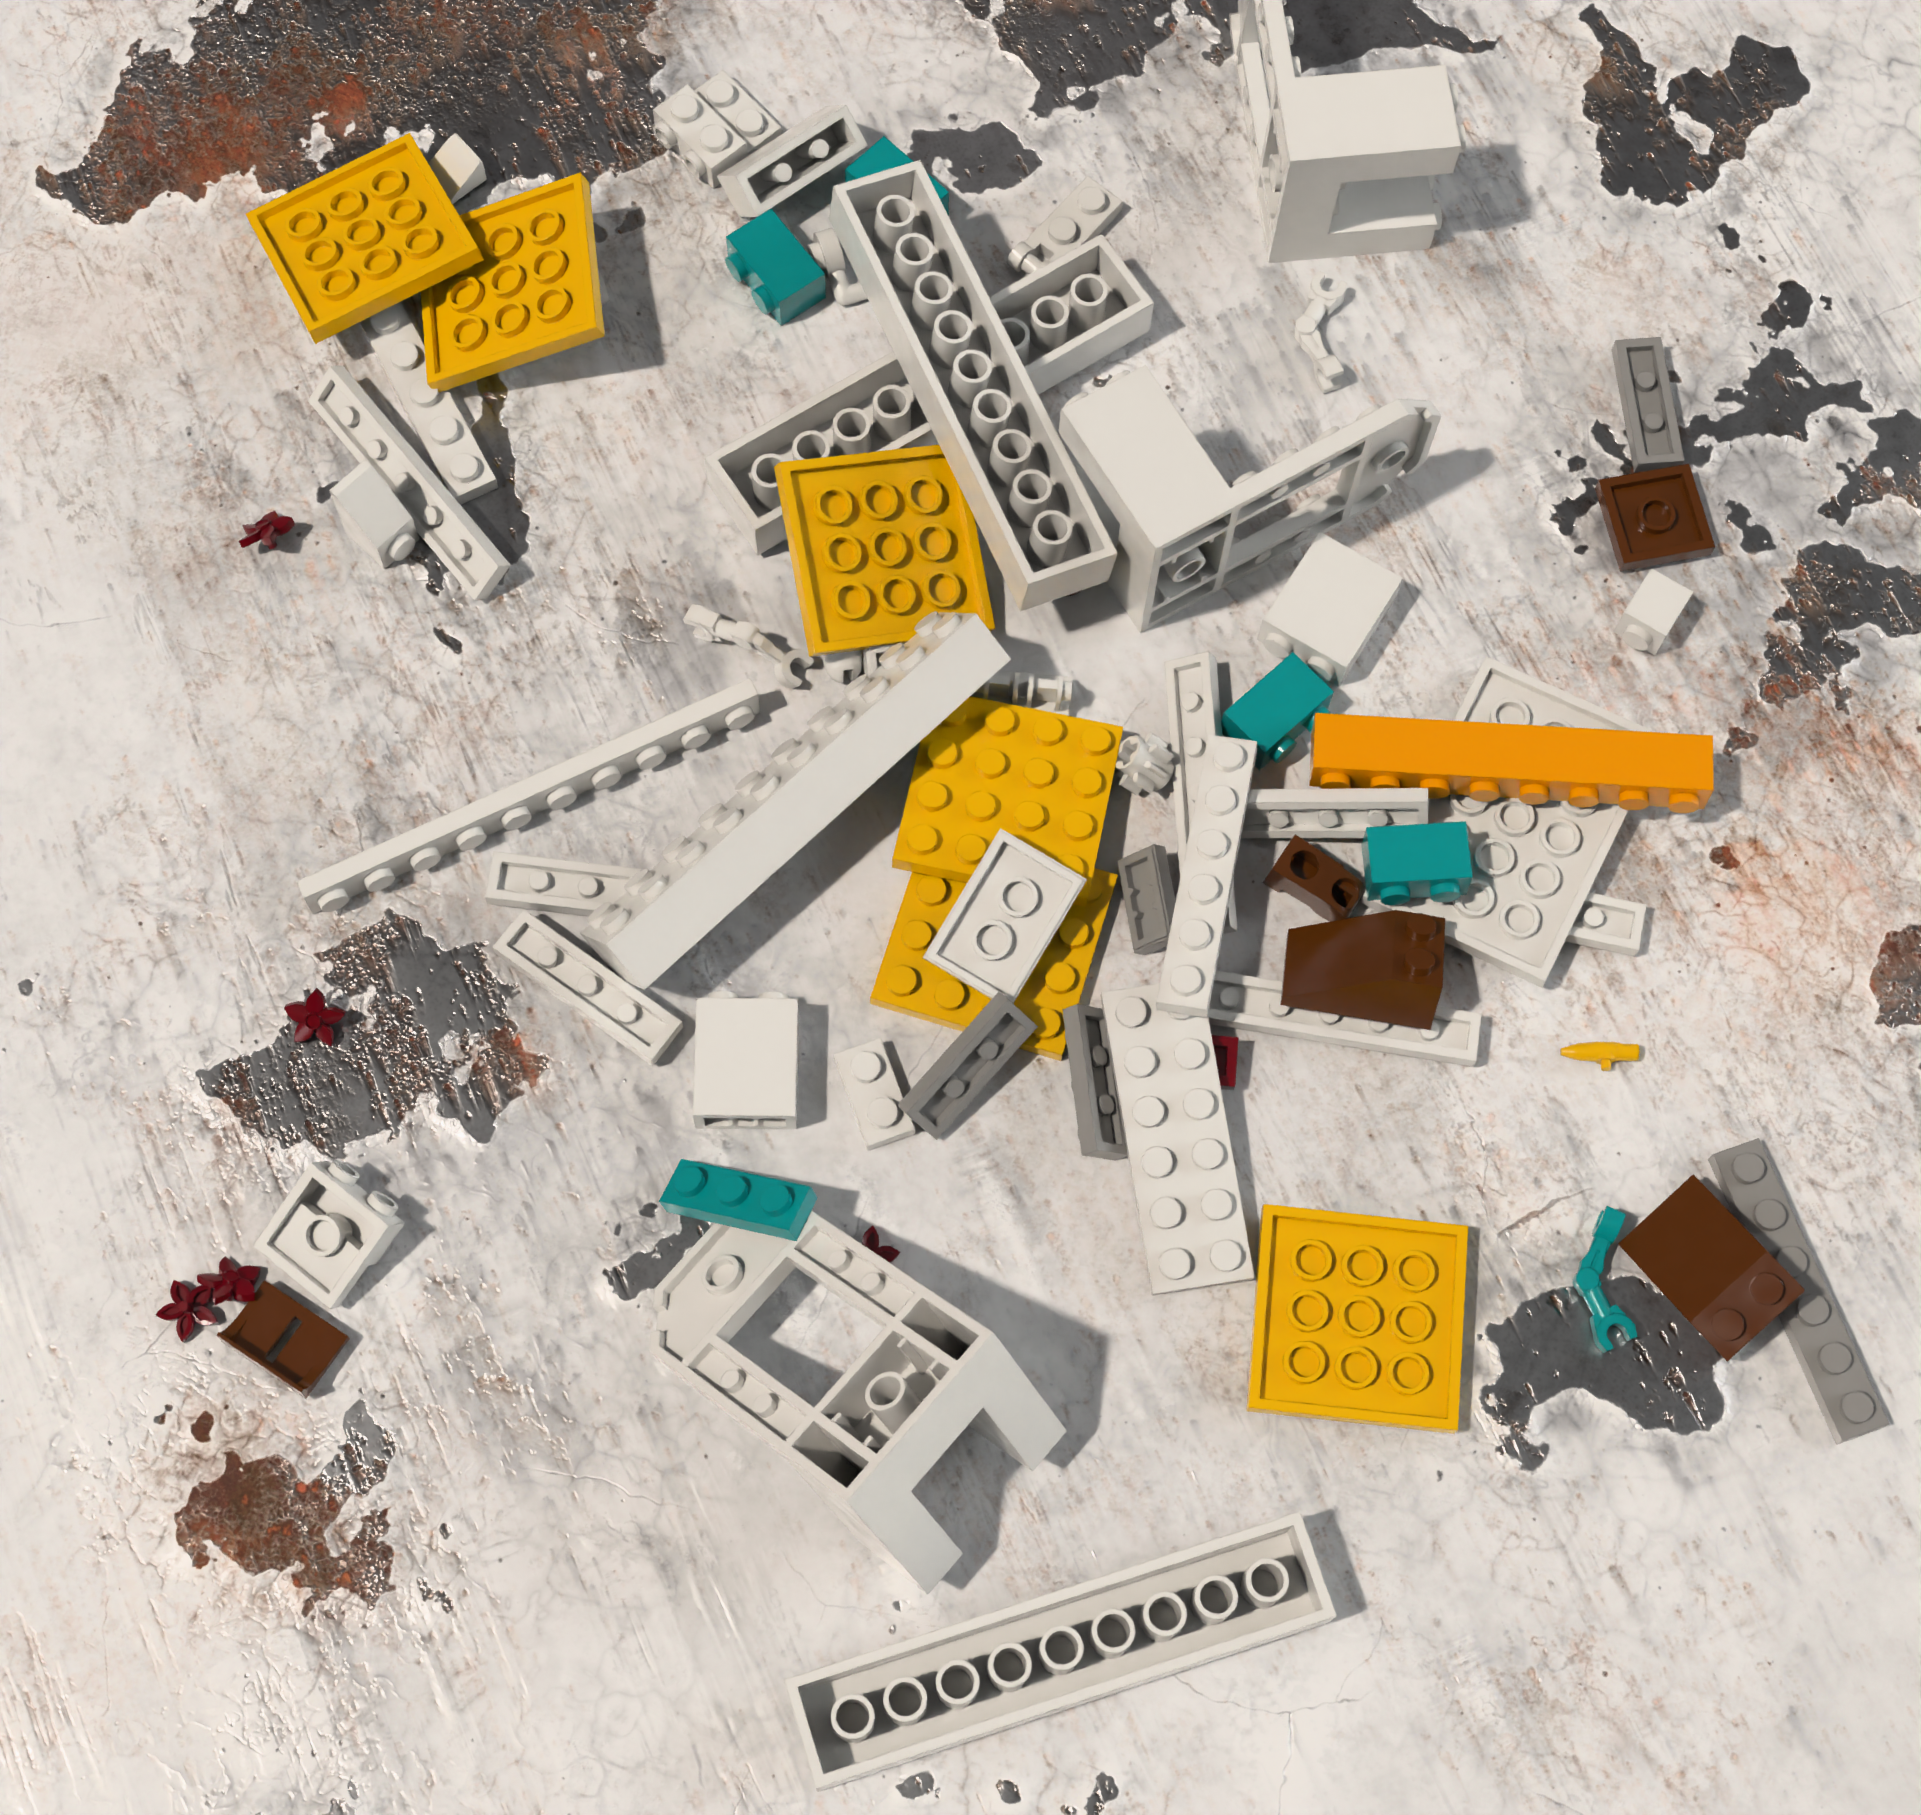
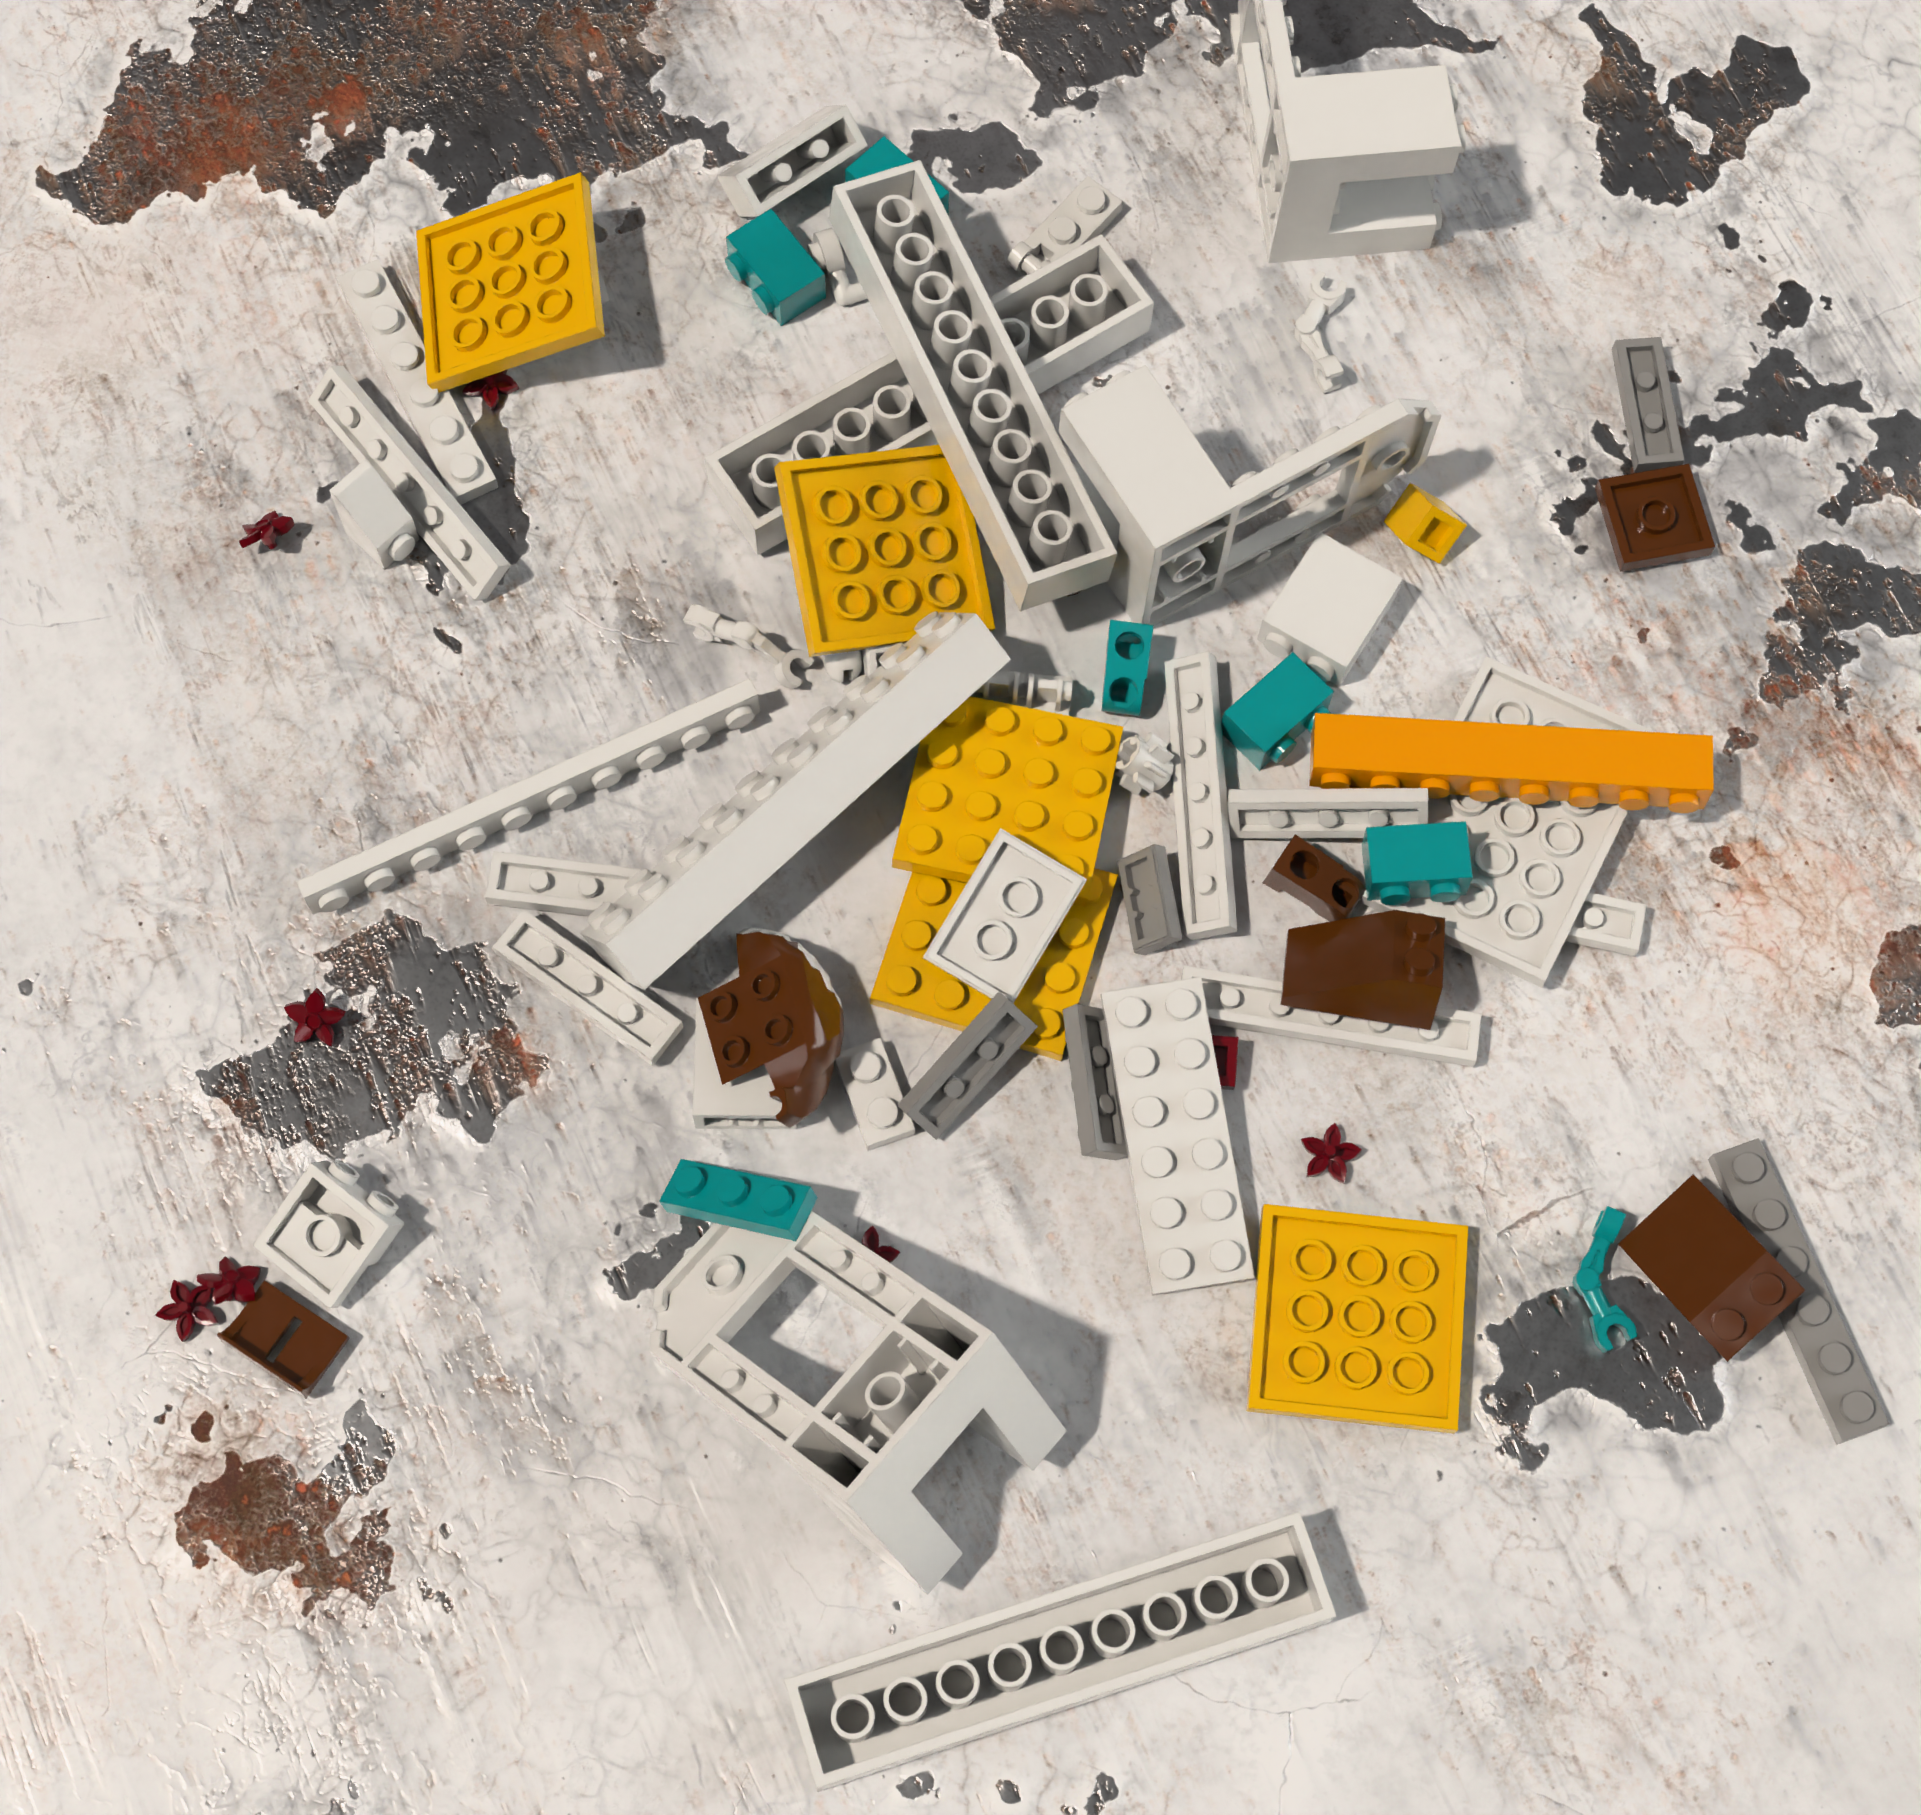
(363, 237): yellow plate -> none
(457, 168): white slope -> none
(490, 387): none -> dark red plant
(713, 126): white plate -> none
(777, 1017): none -> reddish brown animal
(1126, 667): none -> teal leg
(1207, 876): white plate -> none
(1330, 1154): none -> dark red plant
(1424, 523): none -> yellow panel
(1602, 1052): yellow helmet -> none
(1652, 612): white brick -> none

